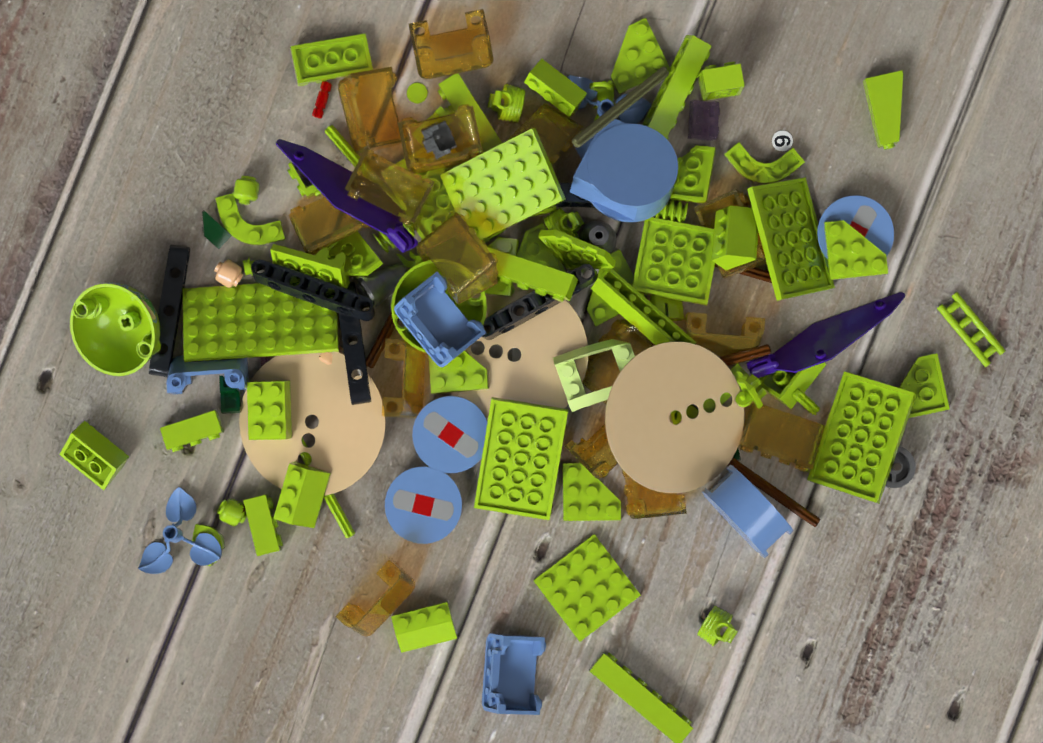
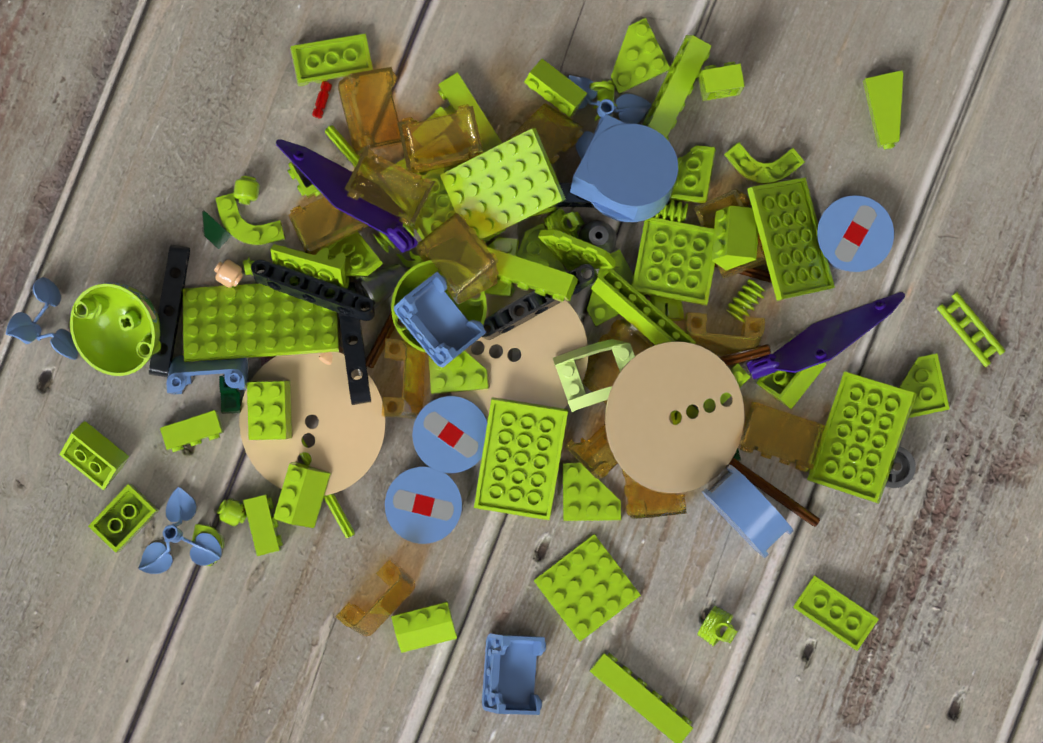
(27, 331): none -> medium blue plant
(123, 518): none -> lime brick
(417, 93): lime sticker -> none
(438, 139): dark grey hair -> none
(453, 50): clear yellow windscreen -> none
(513, 103): lime piece -> none
(620, 107): olive axle -> none
(703, 120): clear purple bracket -> none
(746, 300): none -> lime piece
(750, 392): lime hips -> none
(782, 141): white sticker -> none
(806, 402): lime axle -> none
(835, 613): none -> lime hinge
(851, 253): lime plate -> none

